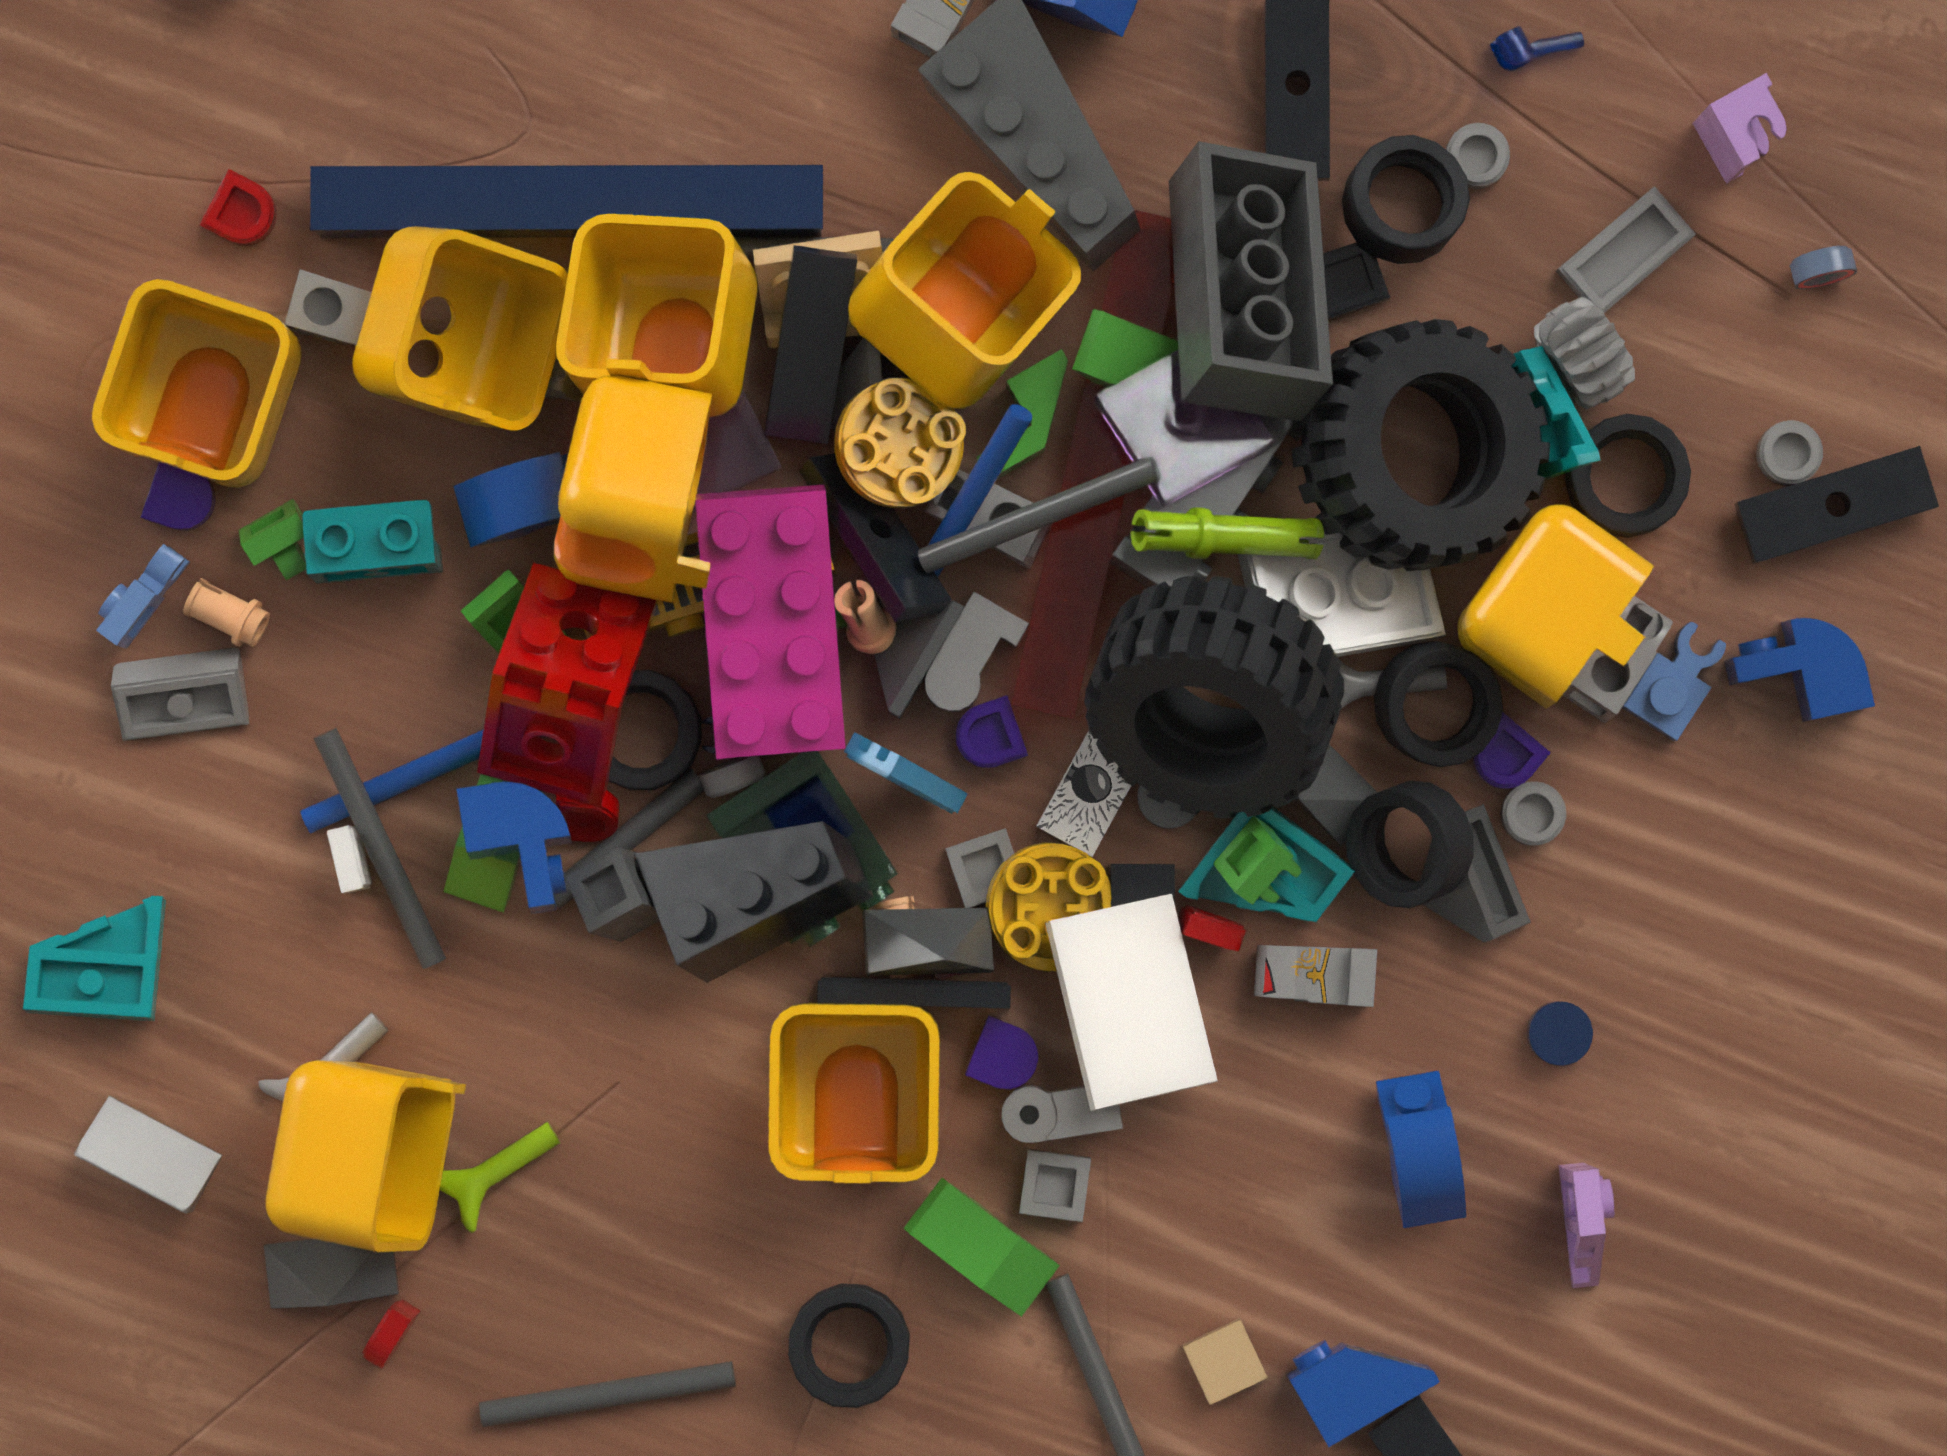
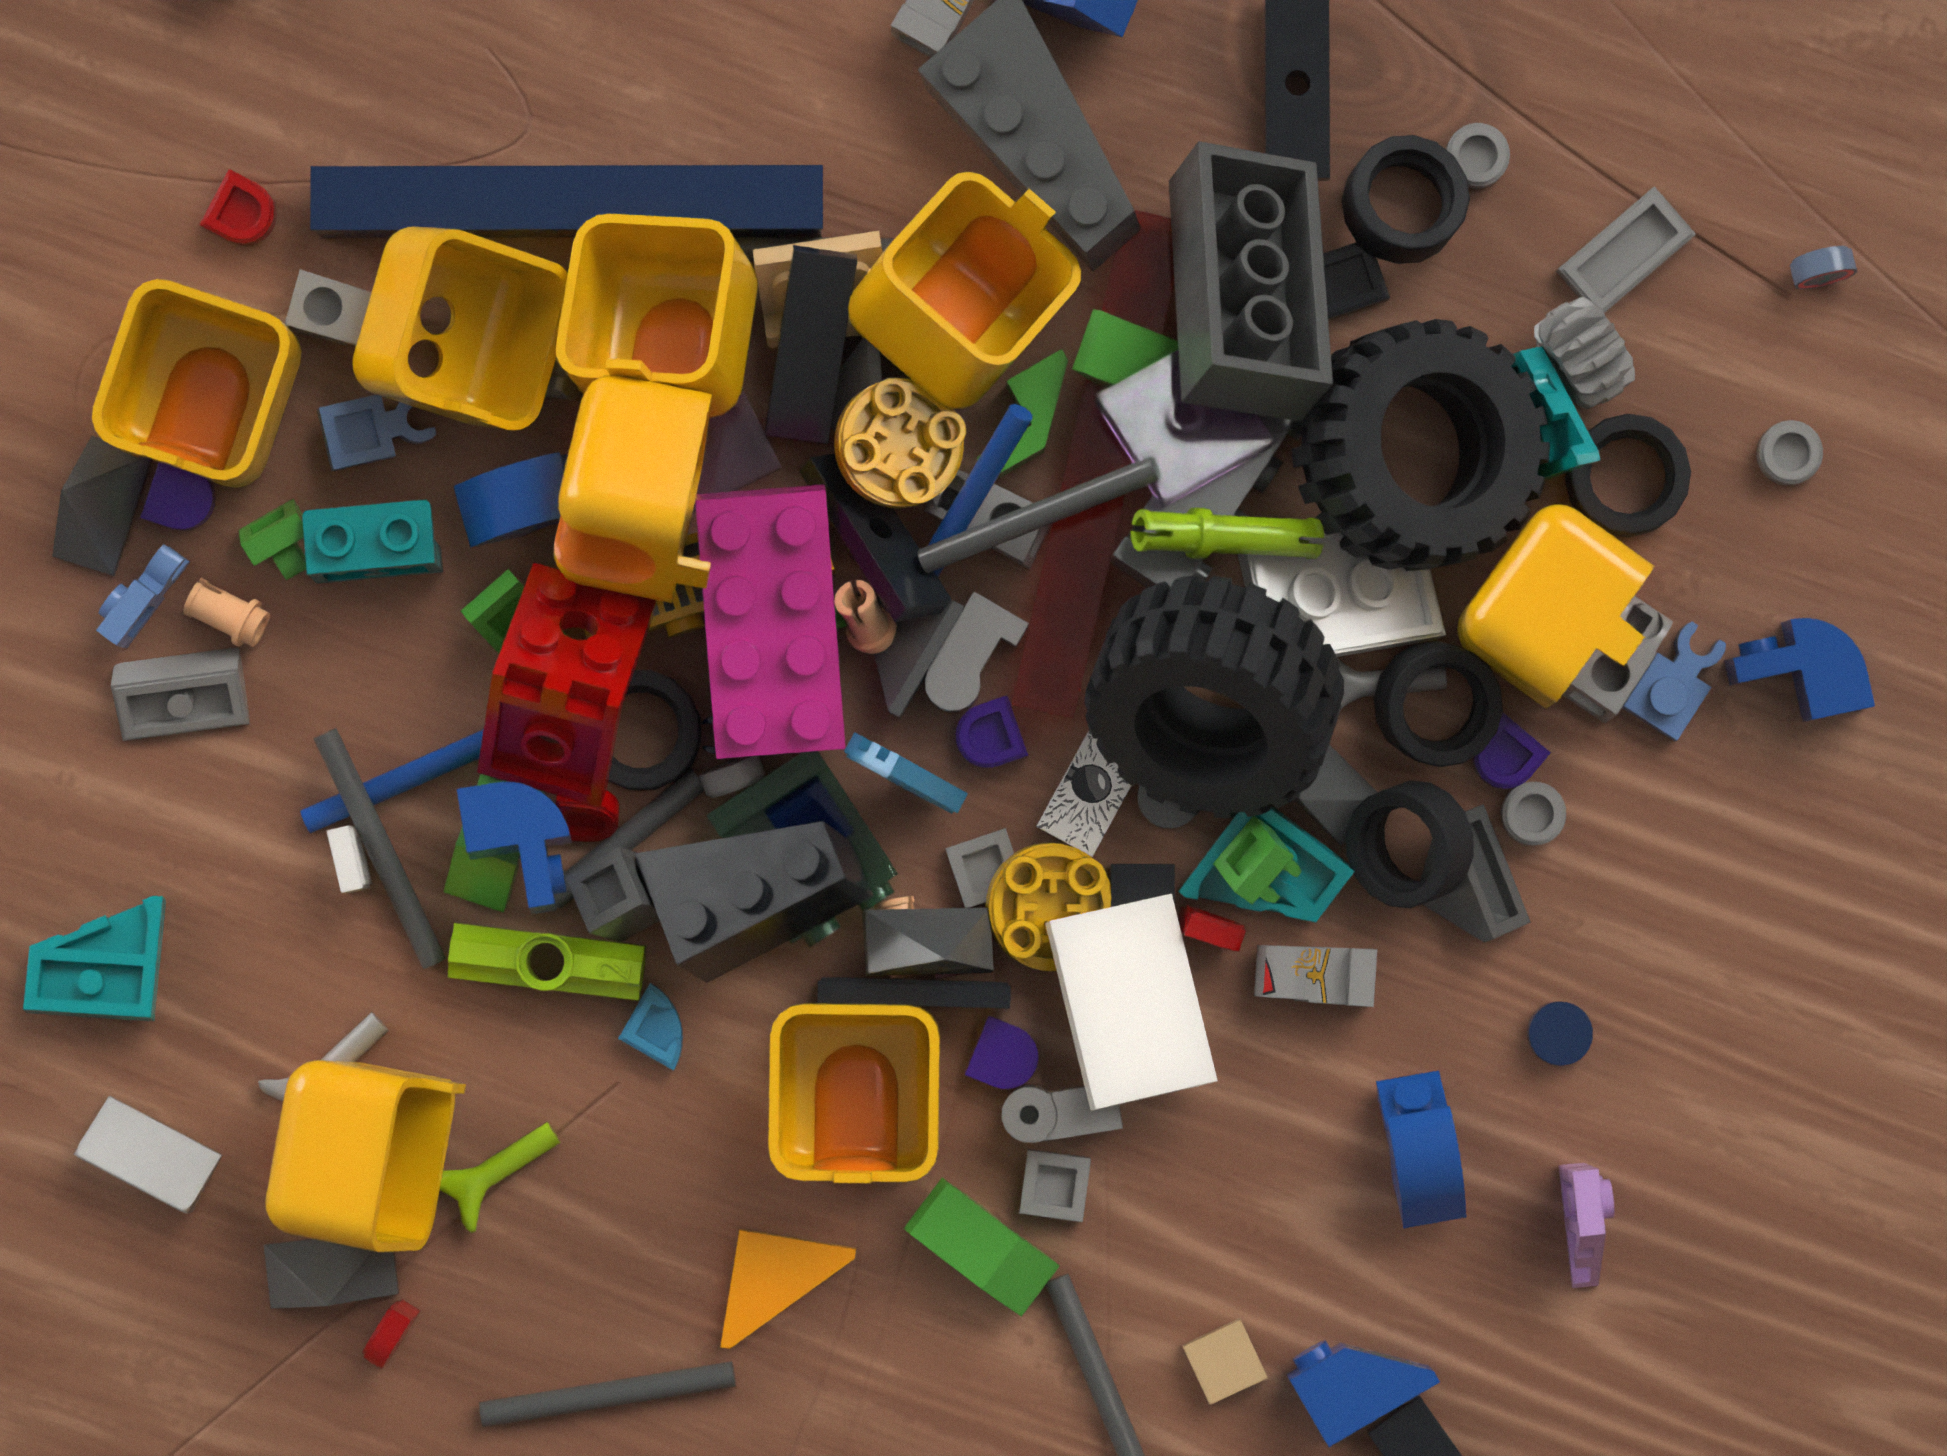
(99, 506): none -> dark grey slope
(363, 432): none -> medium blue plate
(505, 956): none -> lime piece
(655, 1028): none -> dark azure tile
(772, 1275): none -> light orange tile
(849, 1394): black tyre -> none
(1514, 50): clear blue hand -> none
(1733, 130): lavender hinge -> none
(1871, 494): black tile -> none

